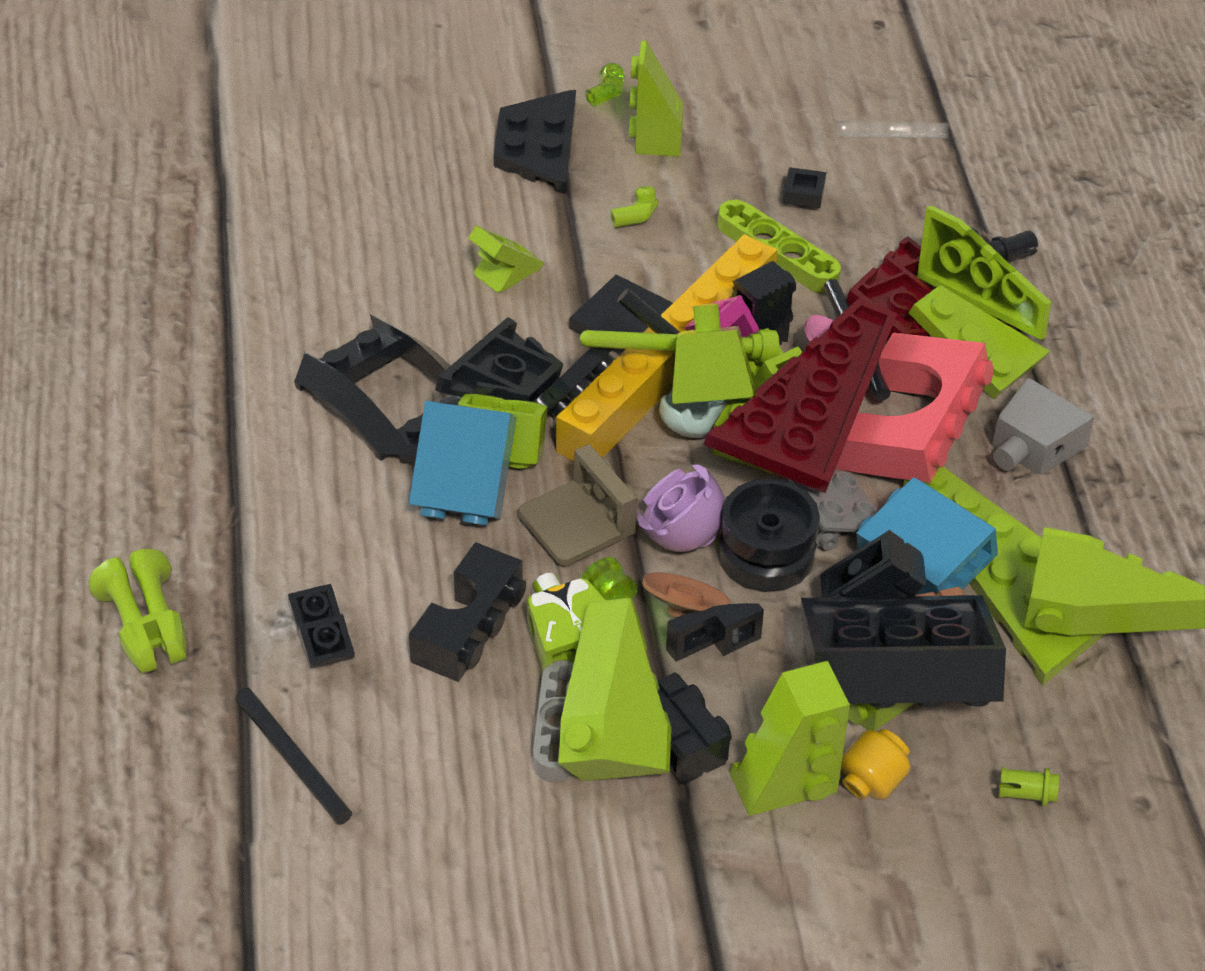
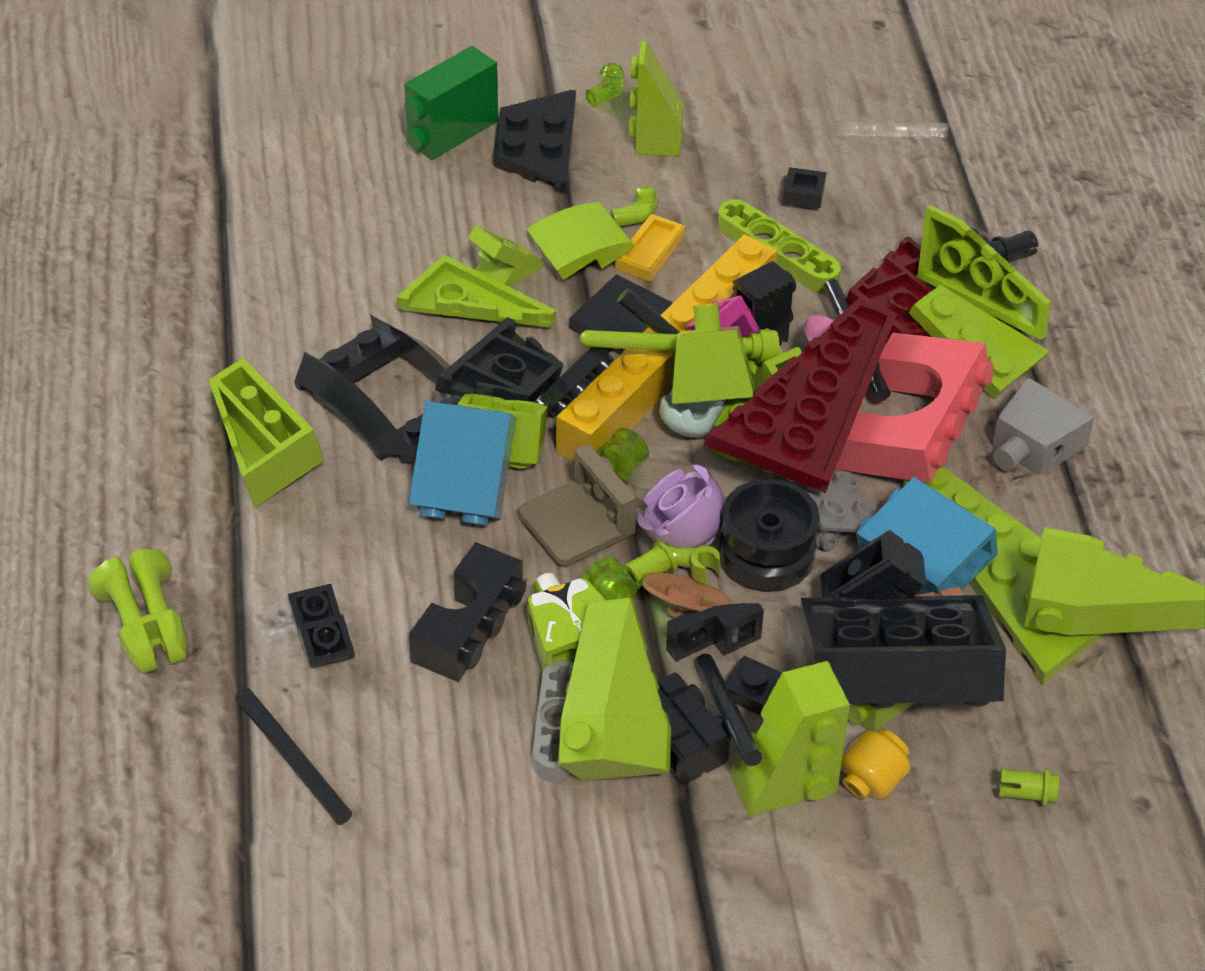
(264, 431): none -> lime wedge
(451, 102): none -> green brick
(464, 292): none -> lime wing
(579, 237): none -> lime slope
(624, 452): none -> clear neon green wheel
(653, 246): none -> yellow tile
(666, 558): none -> lime piece
(729, 710): none -> black bar
(752, 684): none -> black plate

